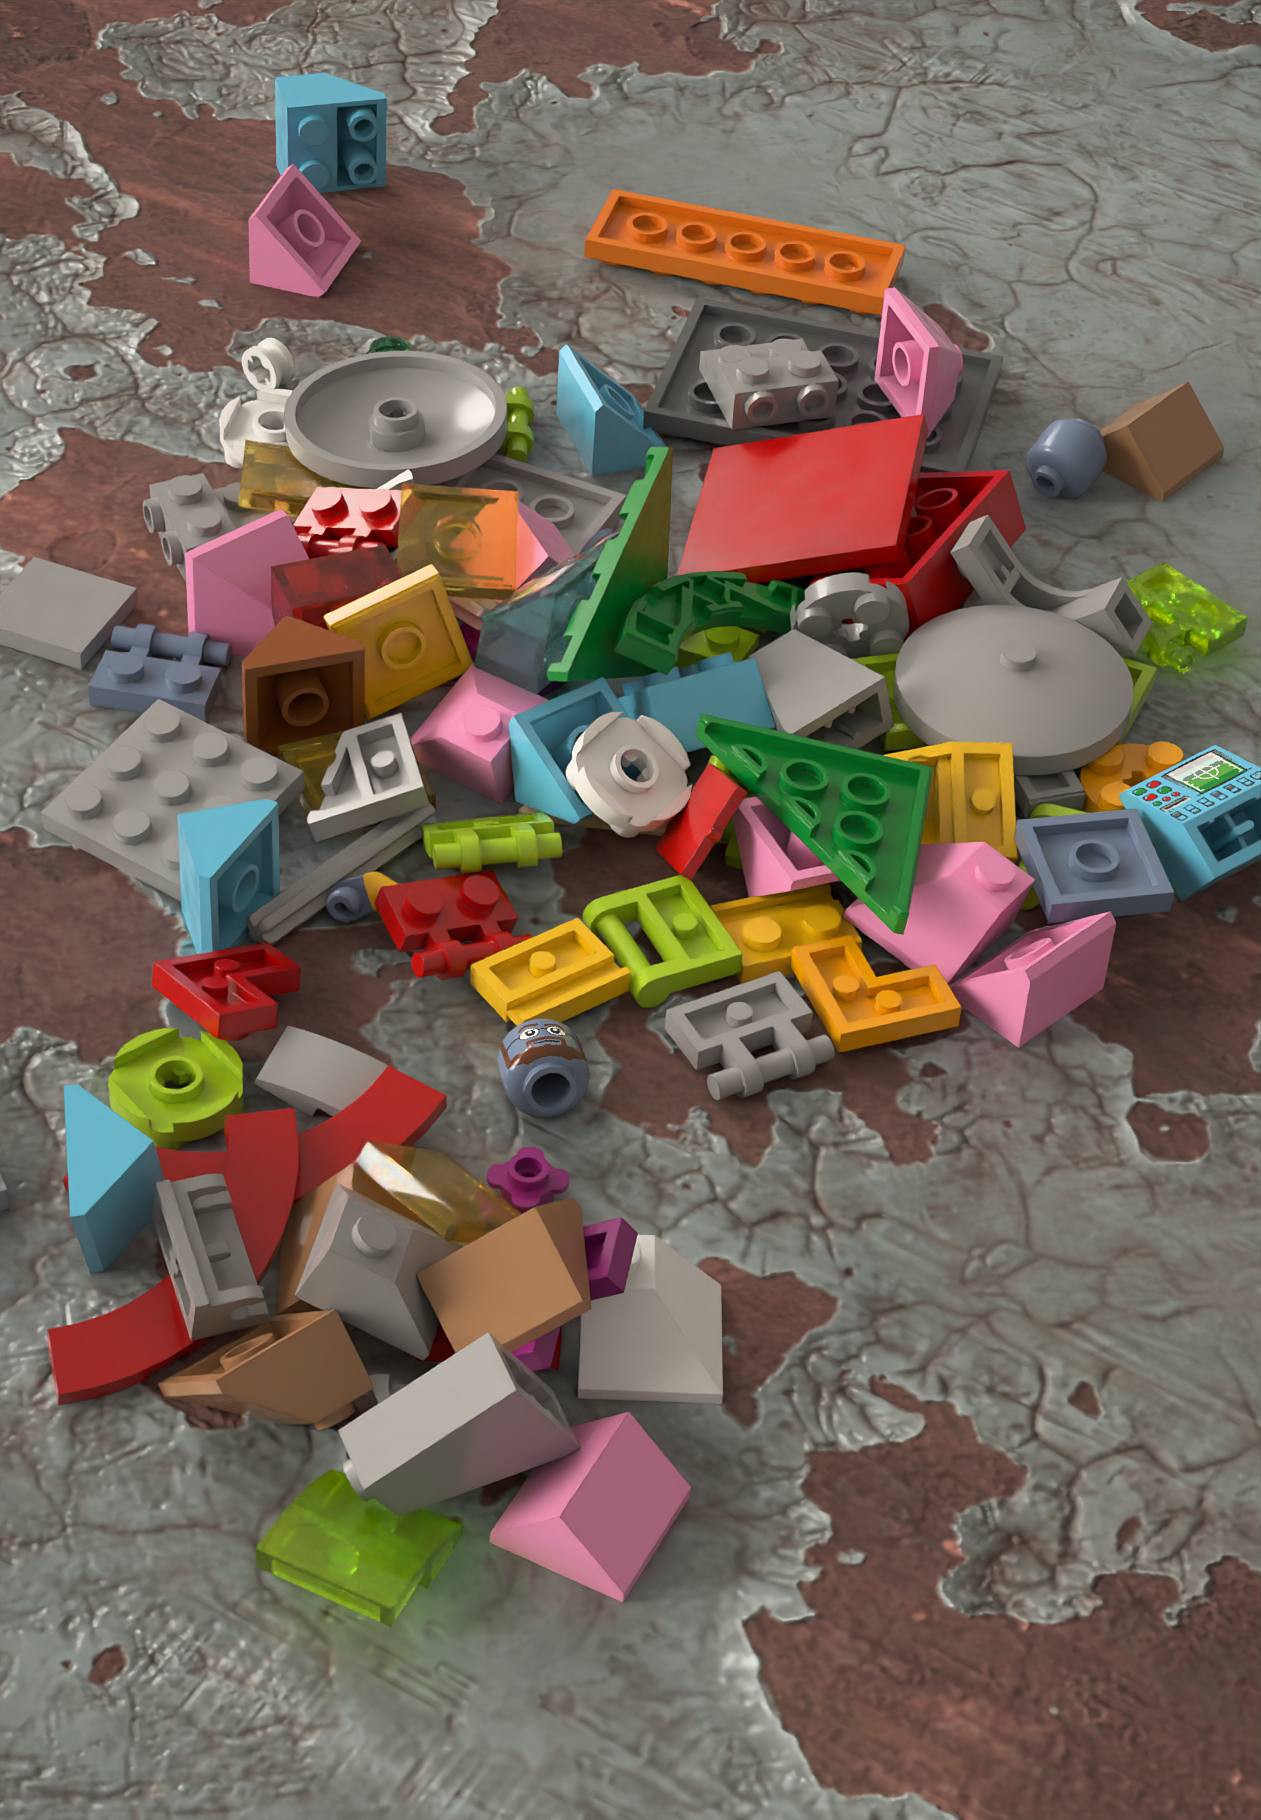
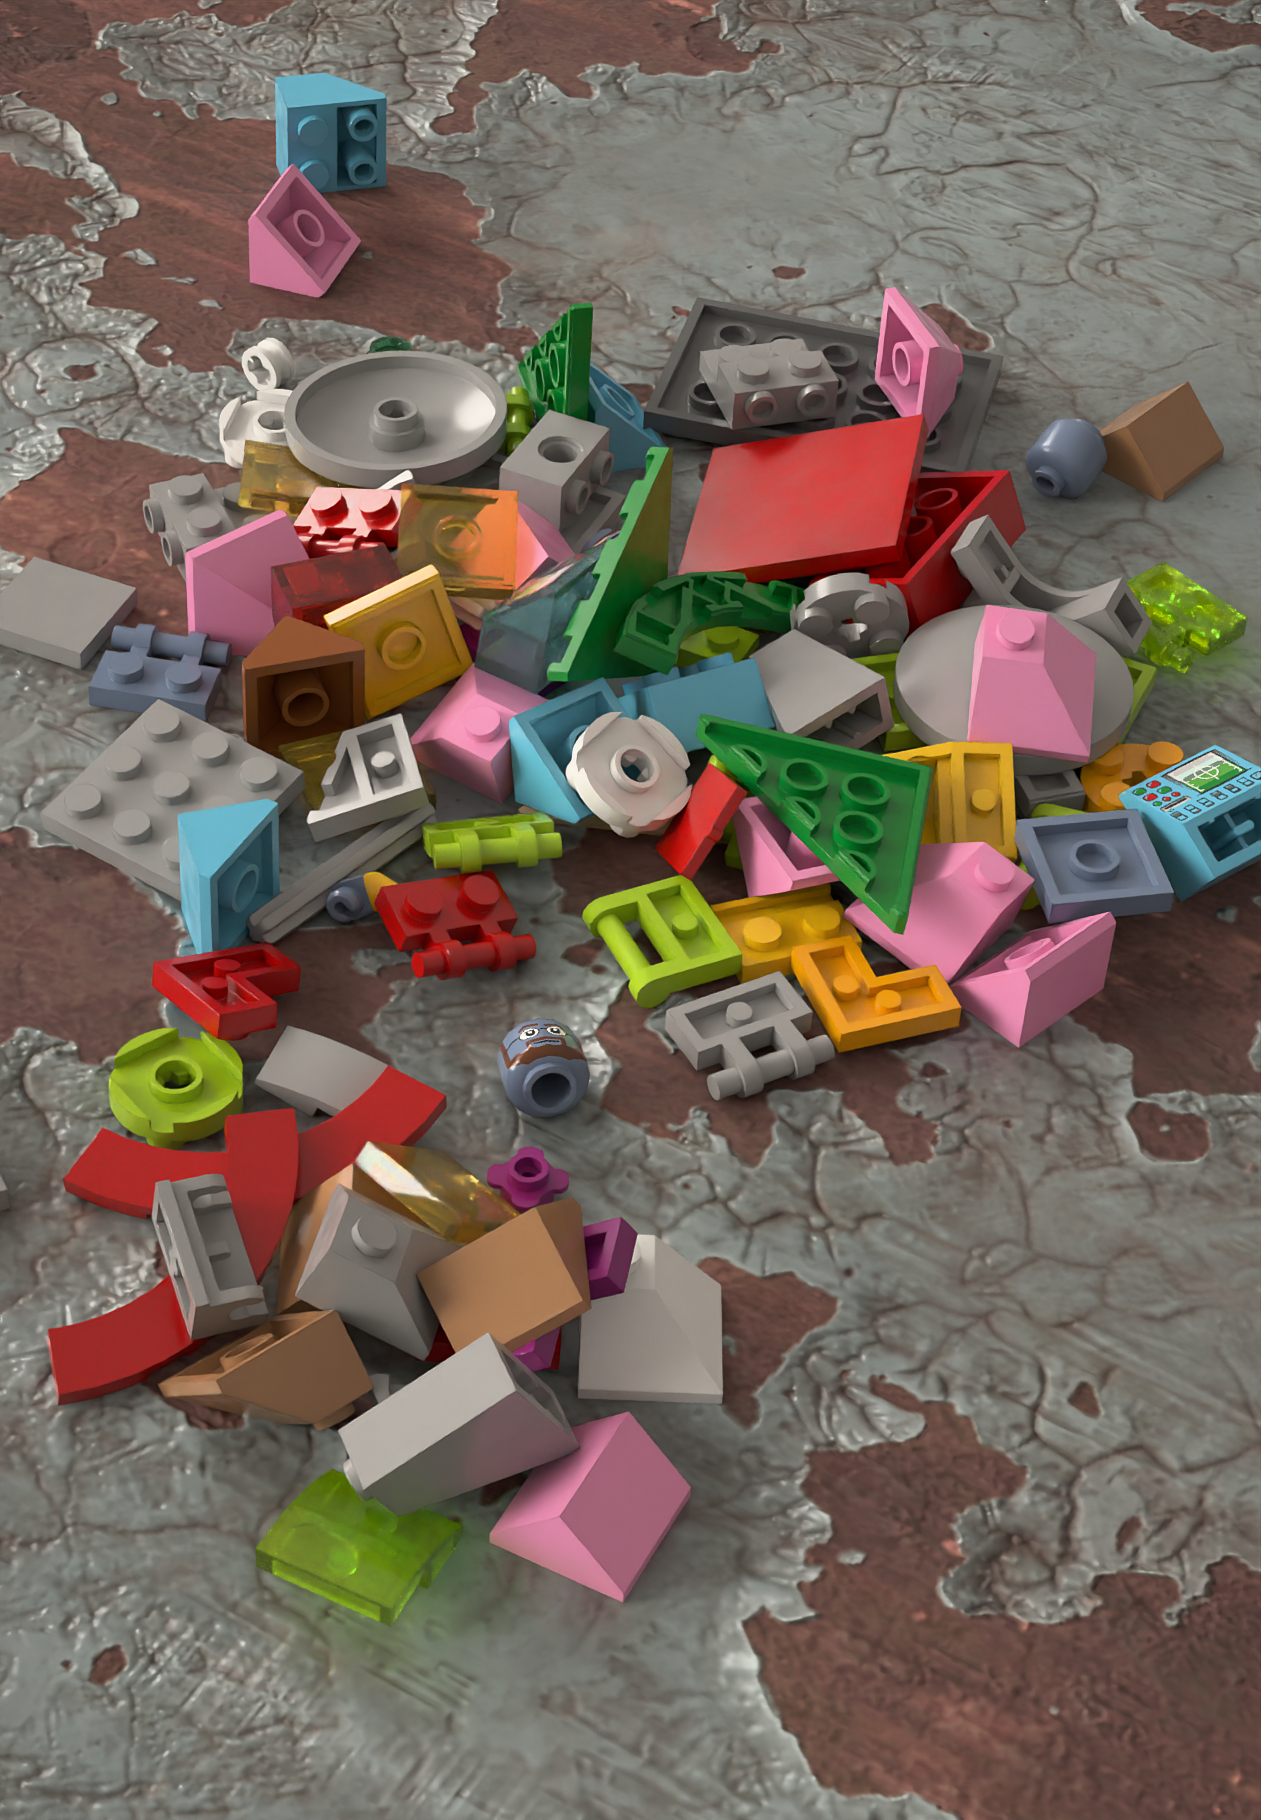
(108, 1177): medium azure slope -> none
(550, 975): yellow plate -> none
(558, 466): none -> light grey brick
(559, 366): none -> green tile
(745, 251): orange plate -> none
(1031, 685): none -> bright pink slope

